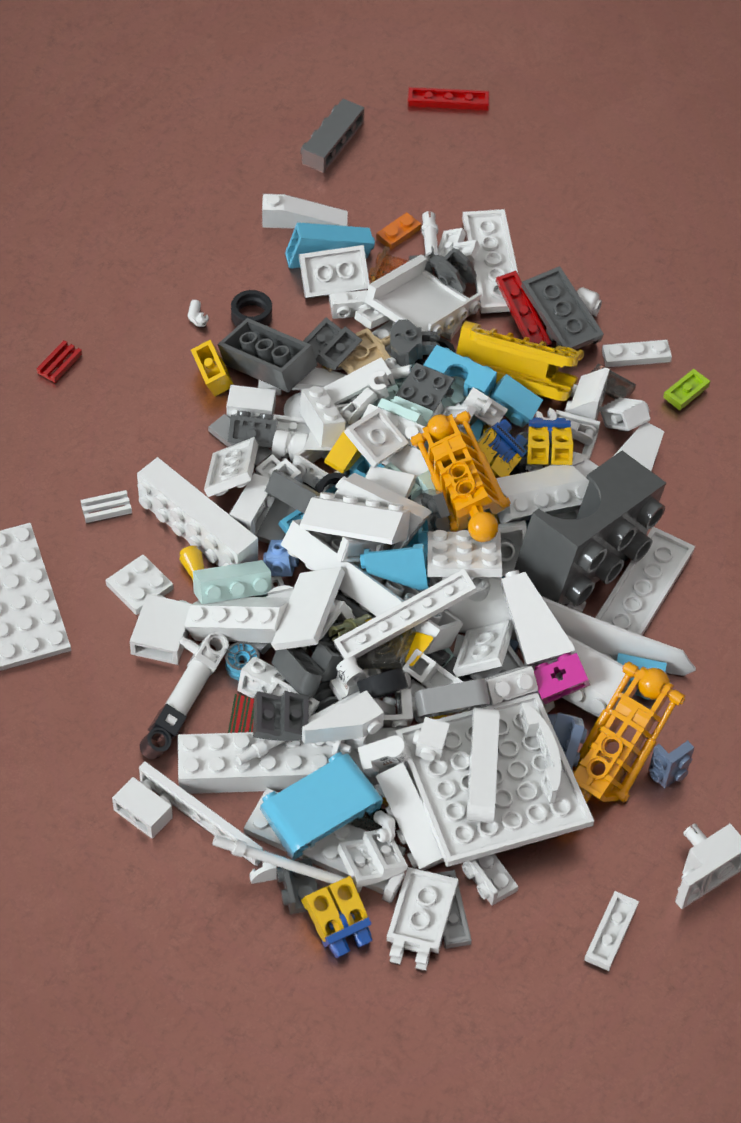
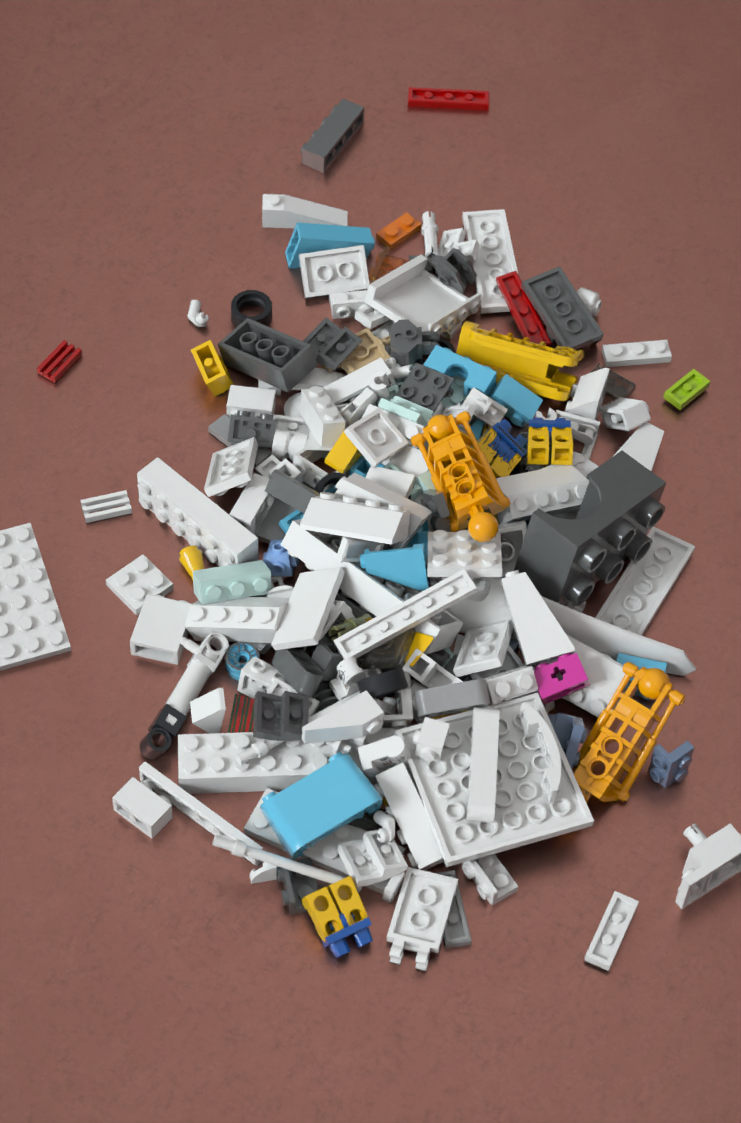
(209, 711): none -> white slope

